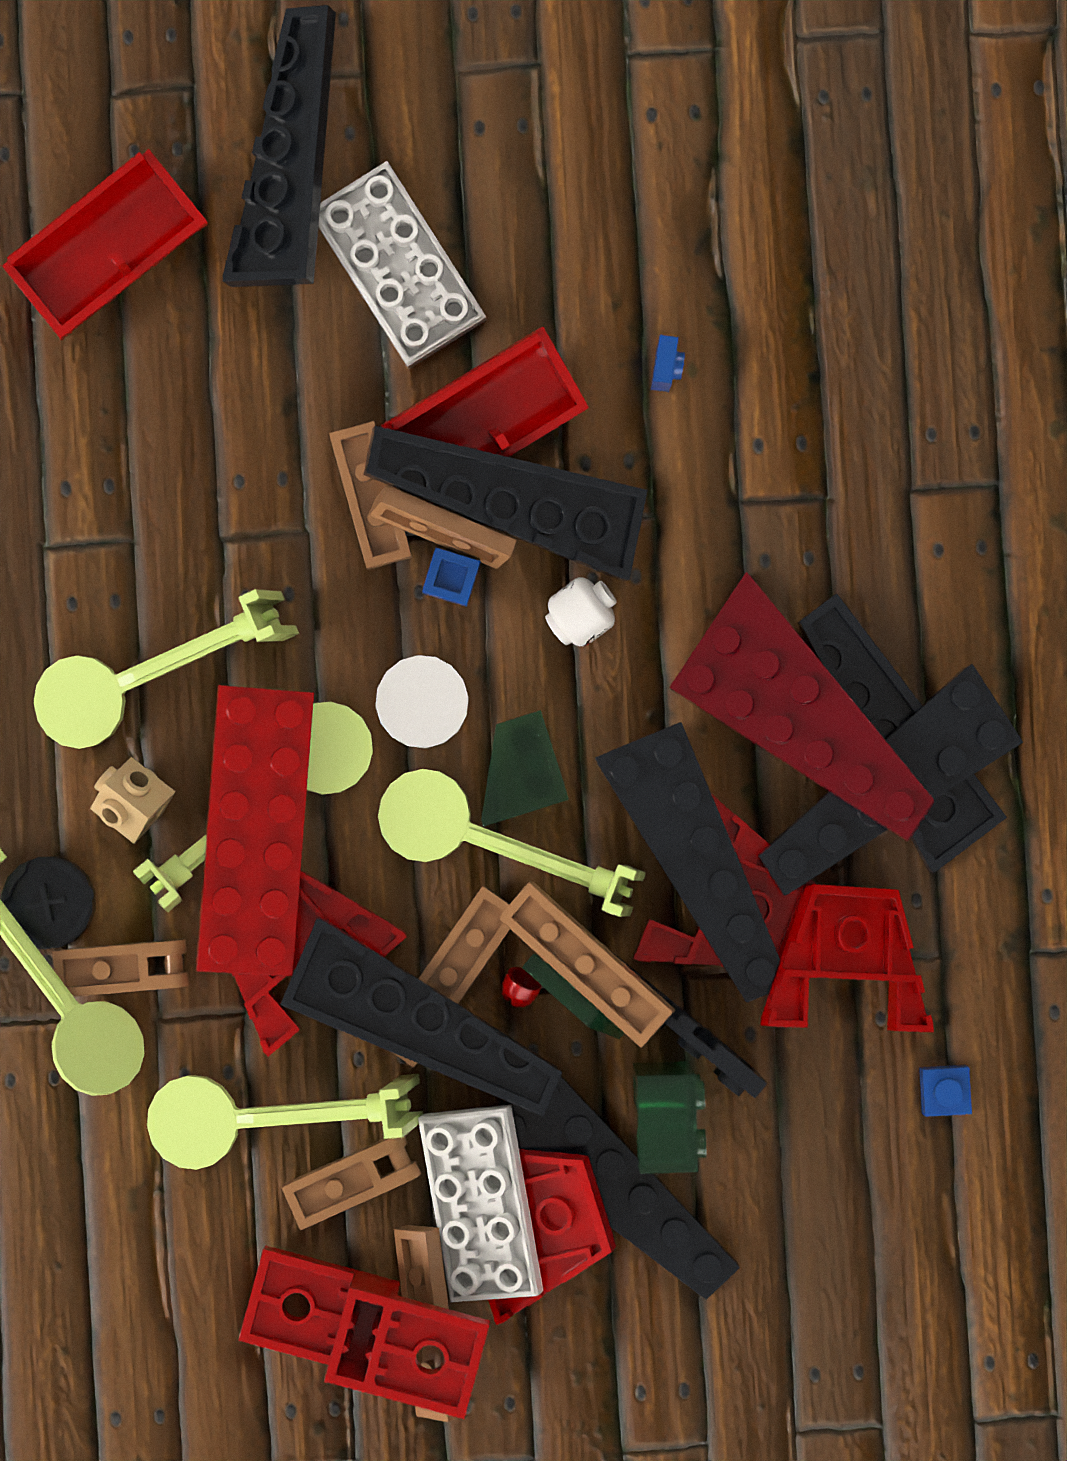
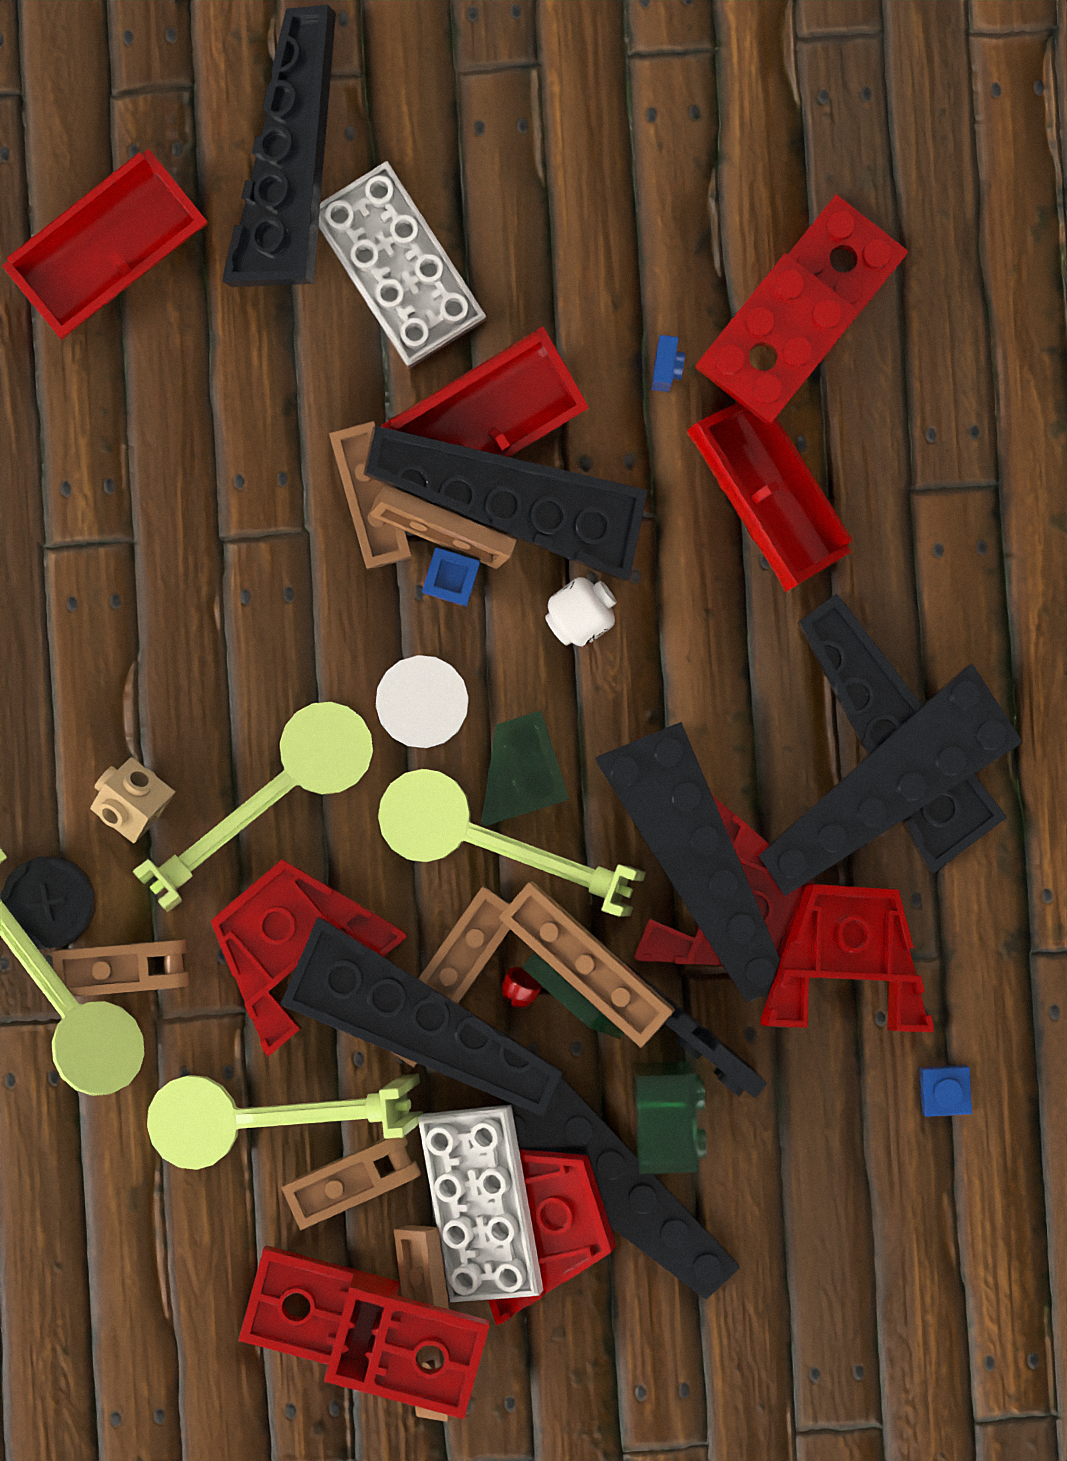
(84, 700): yellowish green piece -> none
(254, 831): red plate -> none
(772, 493): none -> red container
(780, 696): dark red wing -> none
(801, 309): none -> red bracket

